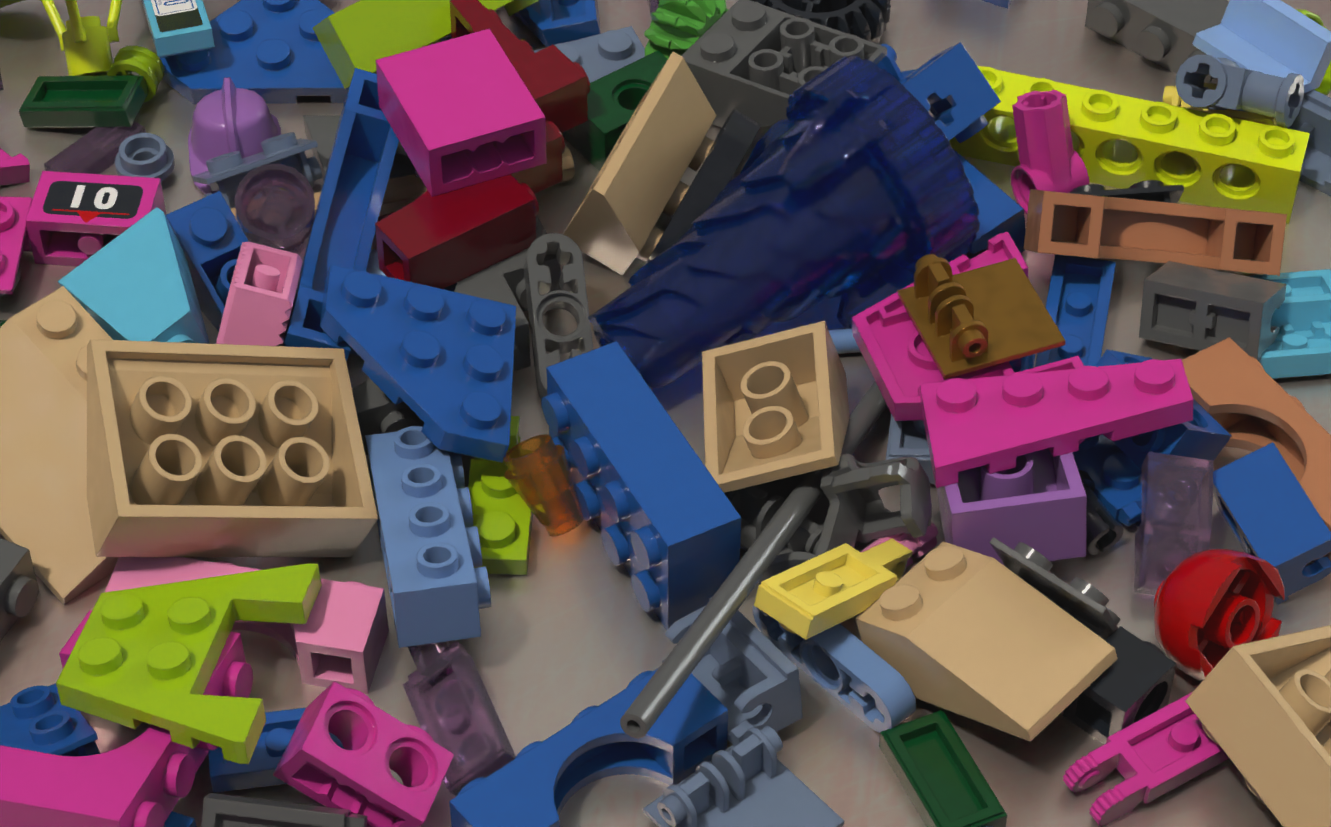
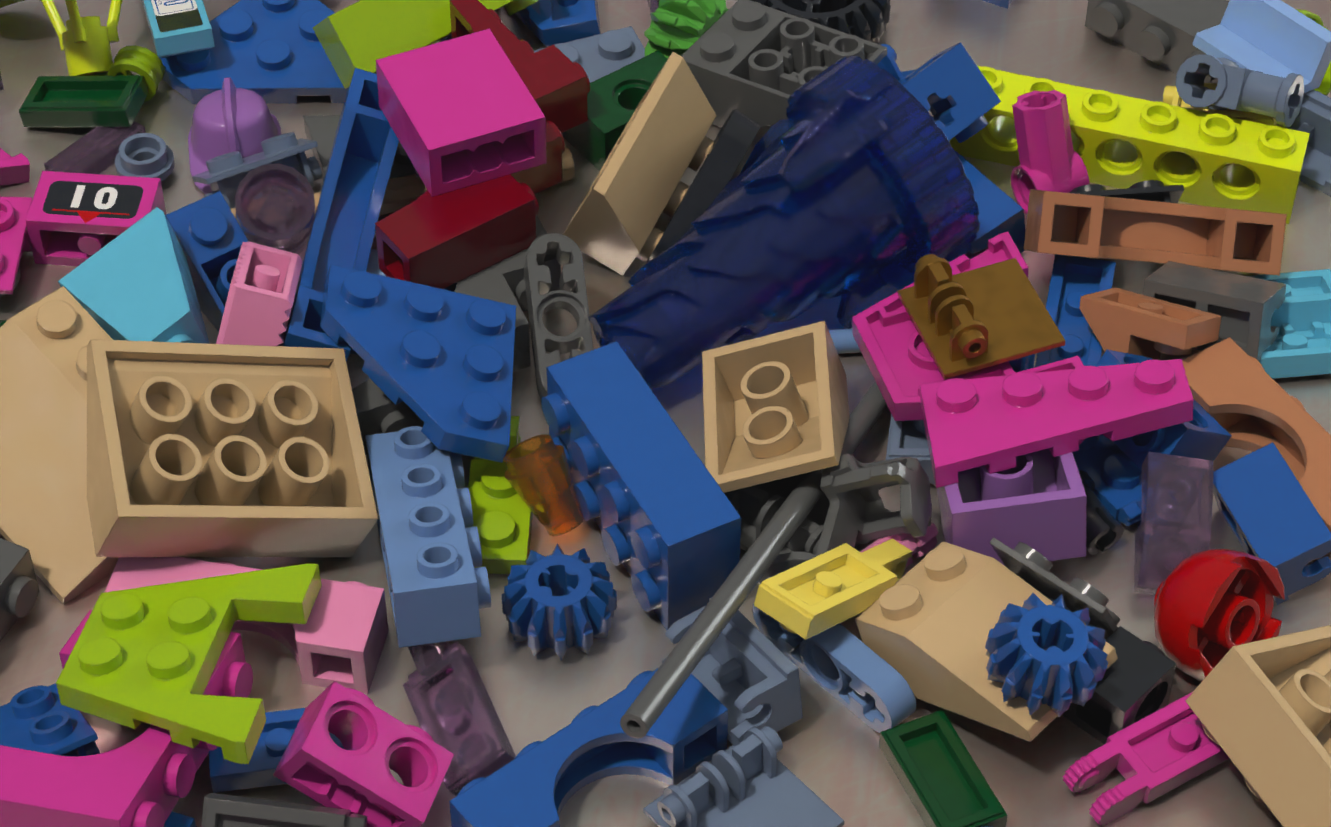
(559, 601): none -> blue gear
(1046, 654): none -> blue gear
(1146, 324): none -> nougat slope

